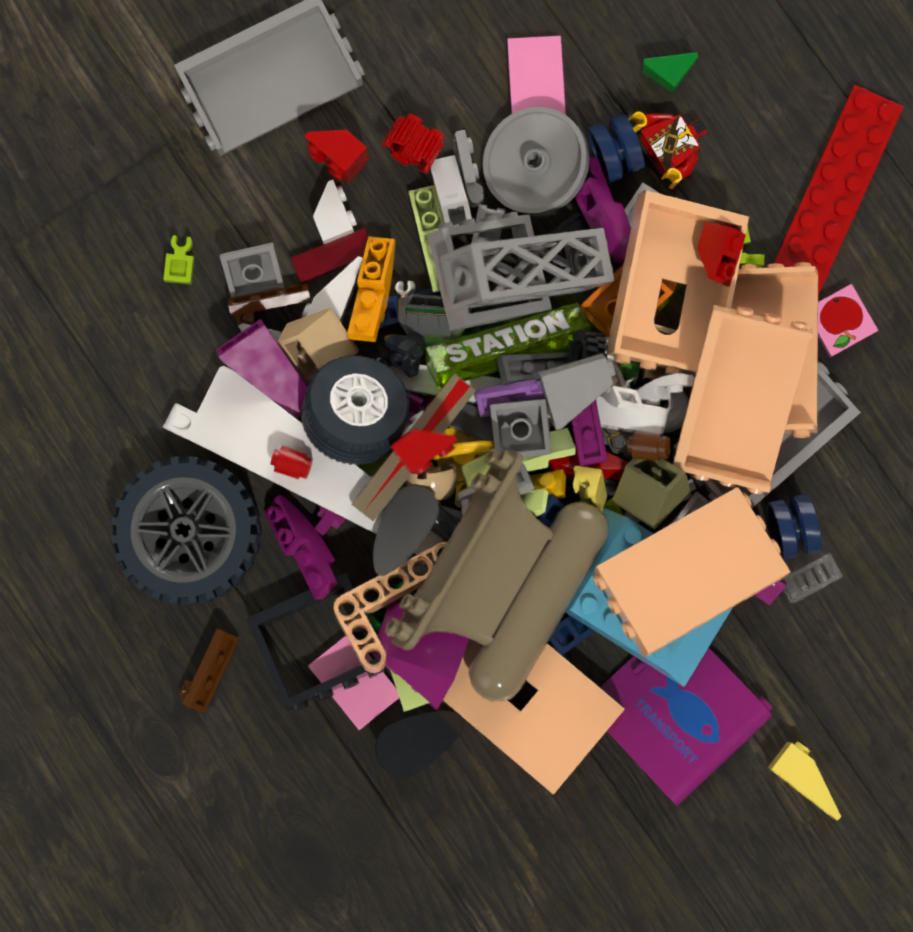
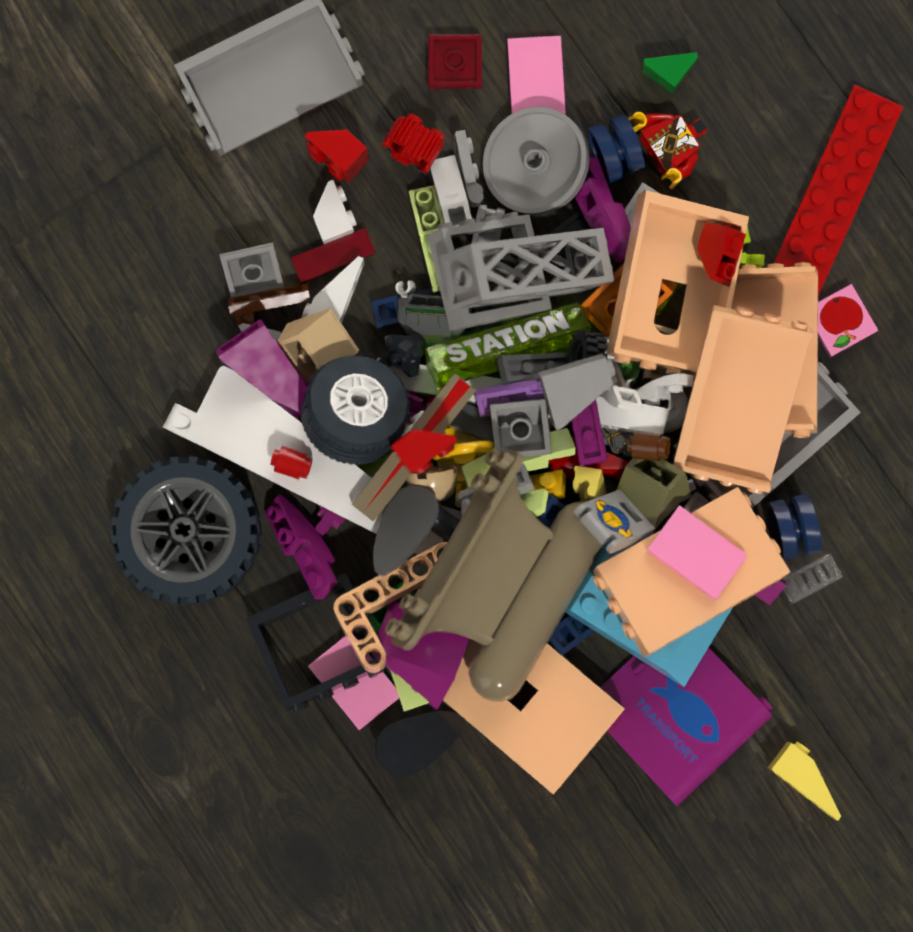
(179, 265): lime plate -> none
(200, 691): reddish brown hinge -> none
(373, 290): light orange slope -> none
(455, 61): none -> dark red plate
(616, 519): none -> light grey container
(697, 553): none -> bright pink tile

